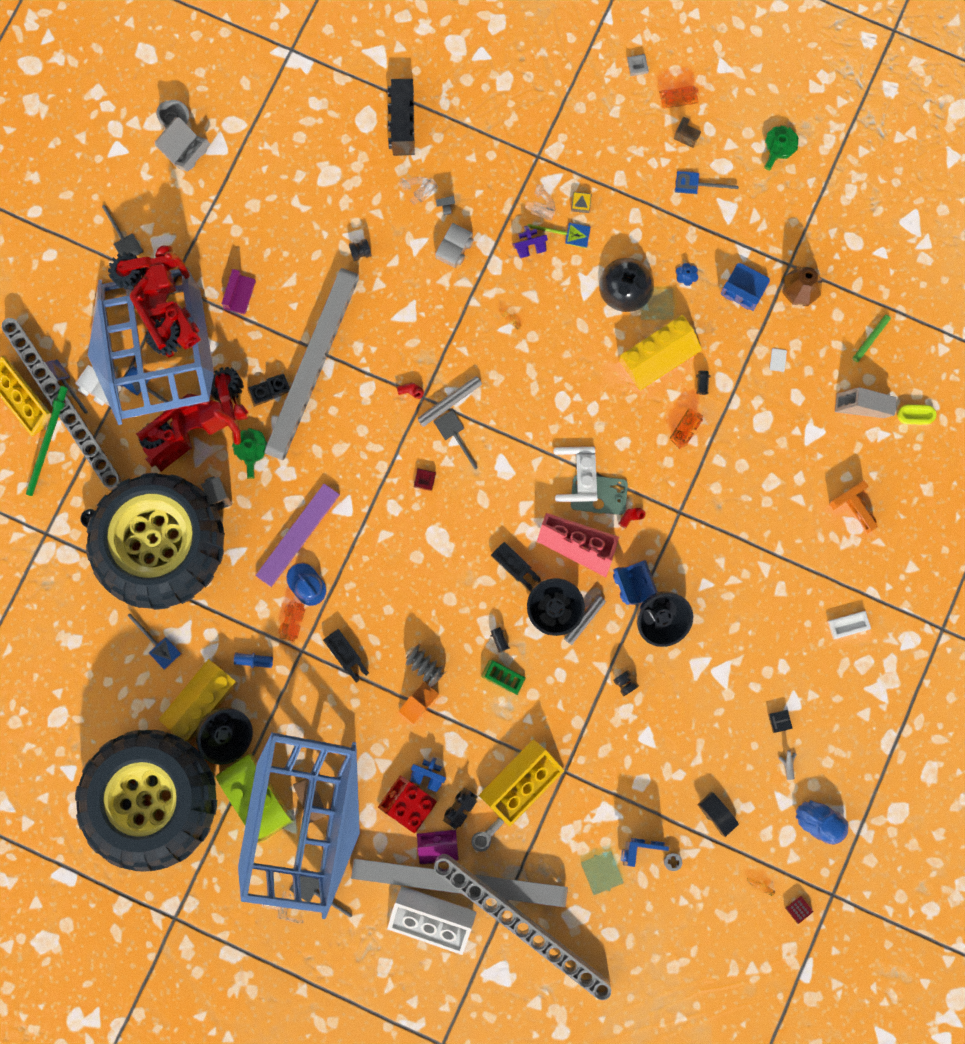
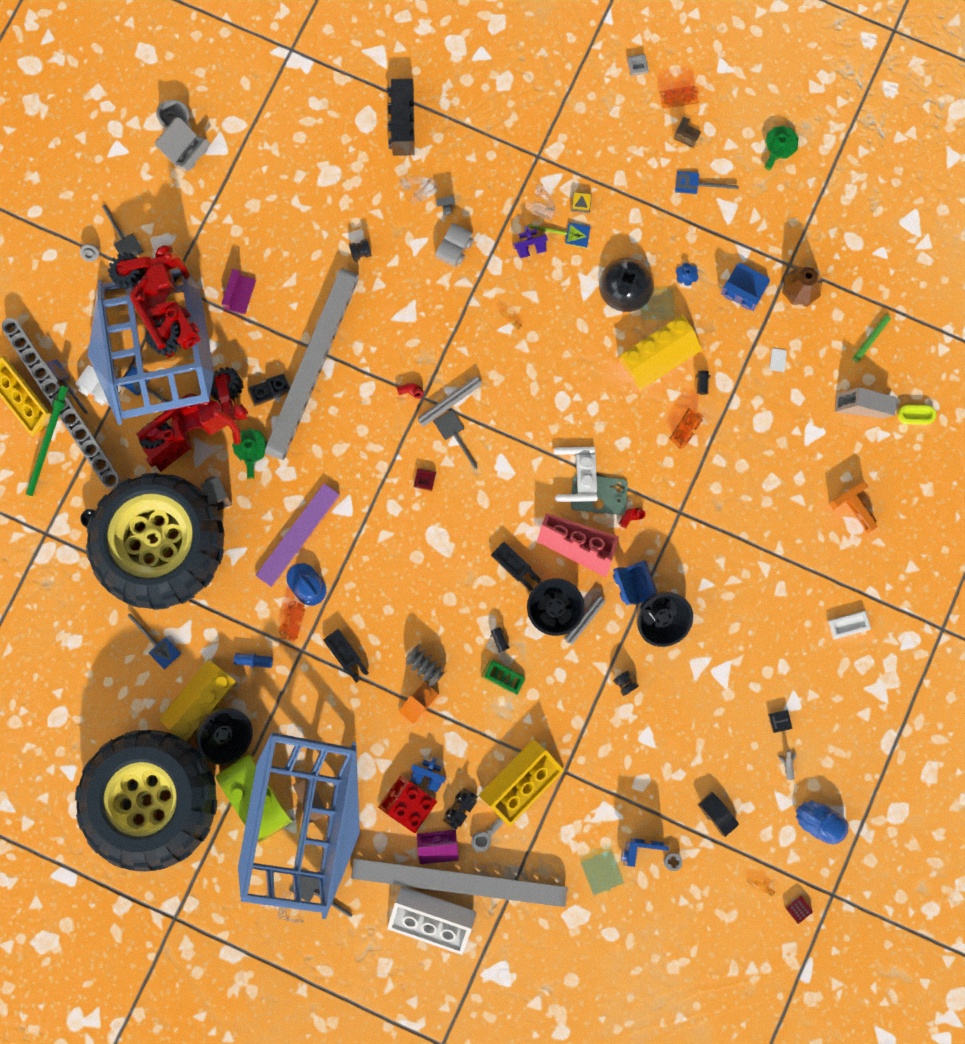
(89, 252): none -> light grey plate
(527, 935): light grey beam -> none

